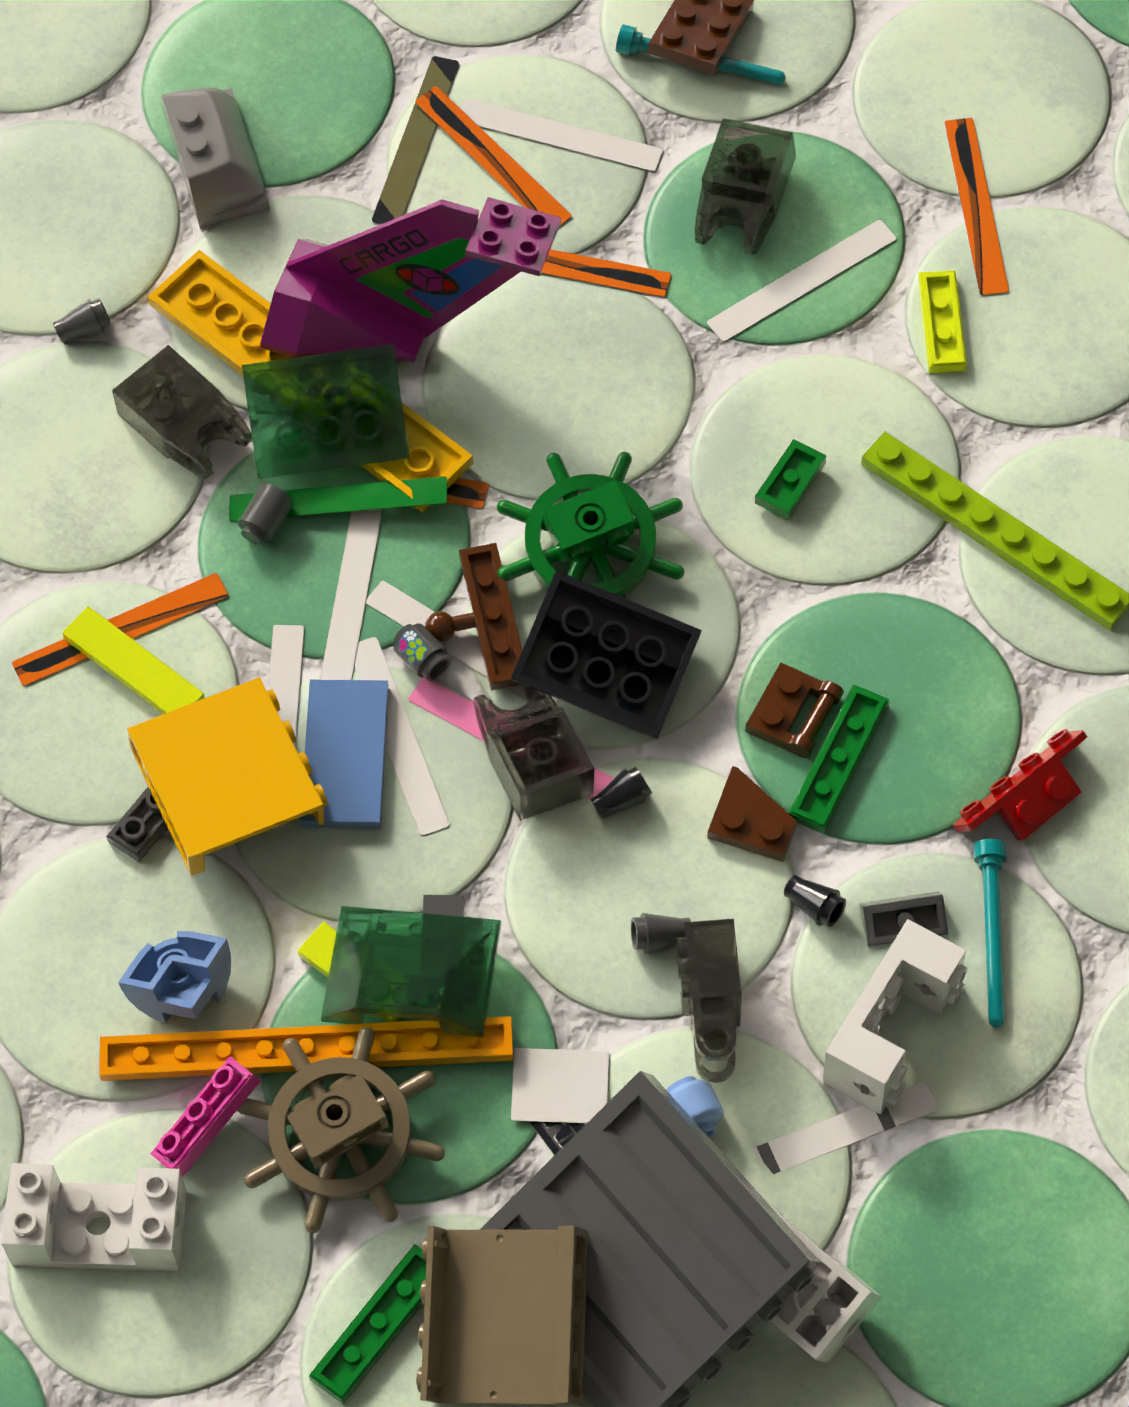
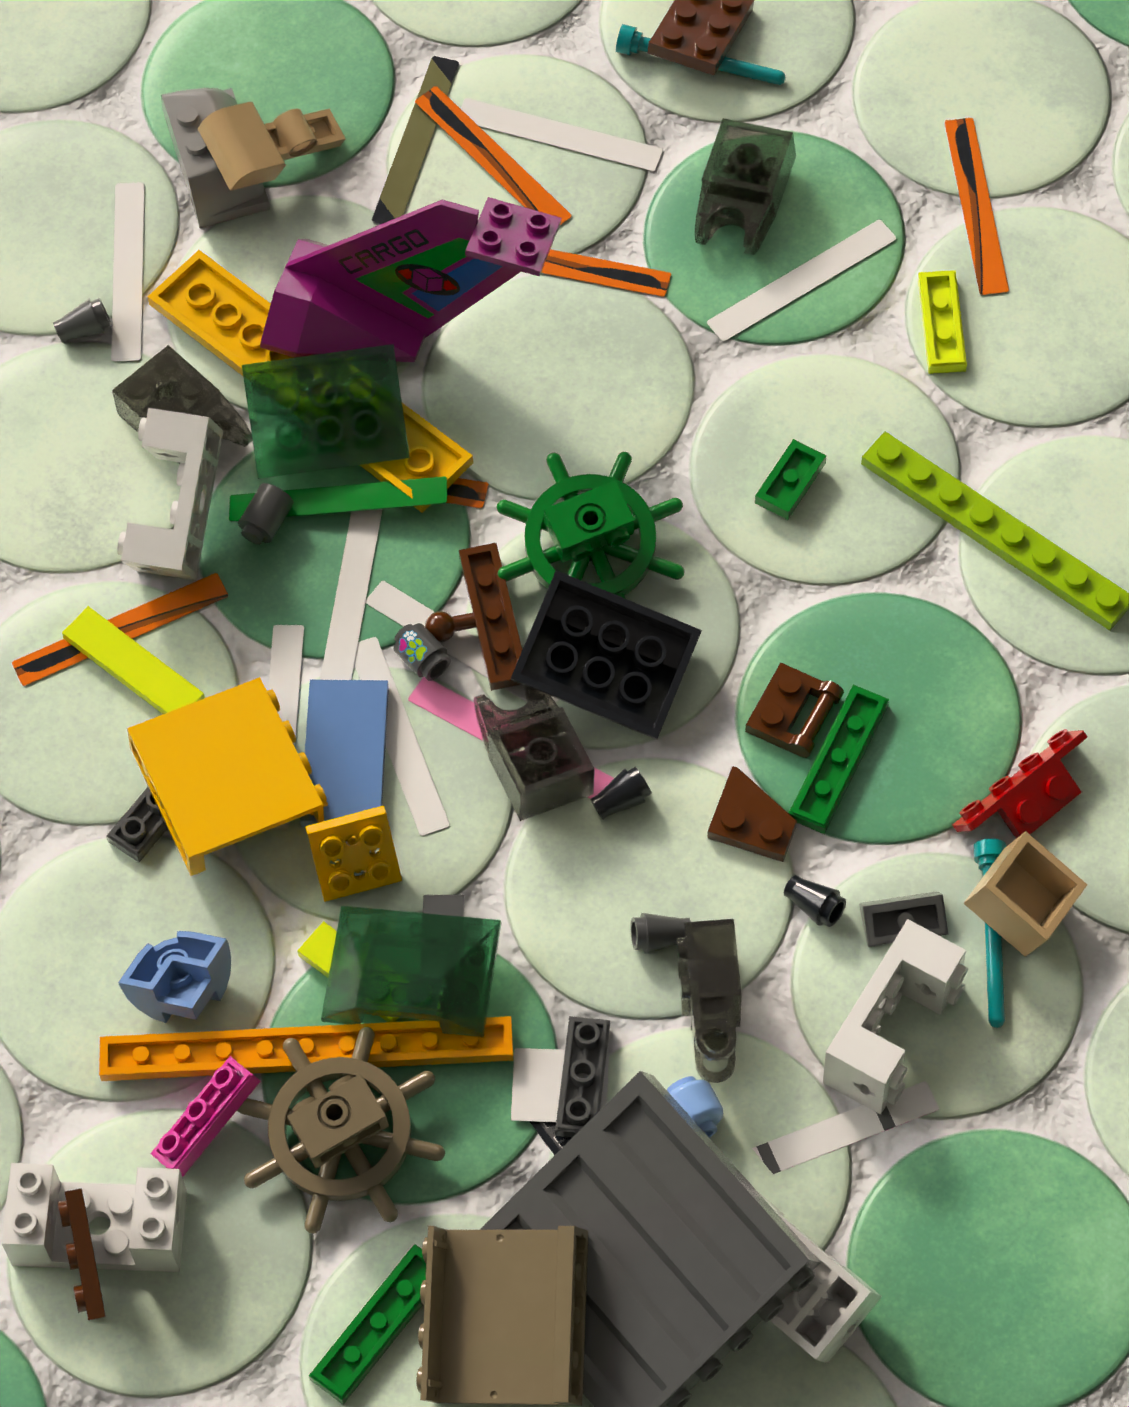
(81, 1254): none -> reddish brown plate
(127, 272): none -> white sticker
(196, 445): none -> white plate
(255, 151): none -> tan plate
(354, 843): none -> yellow plate
(586, 1054): none -> dark grey tile
(1025, 894): none -> tan piece

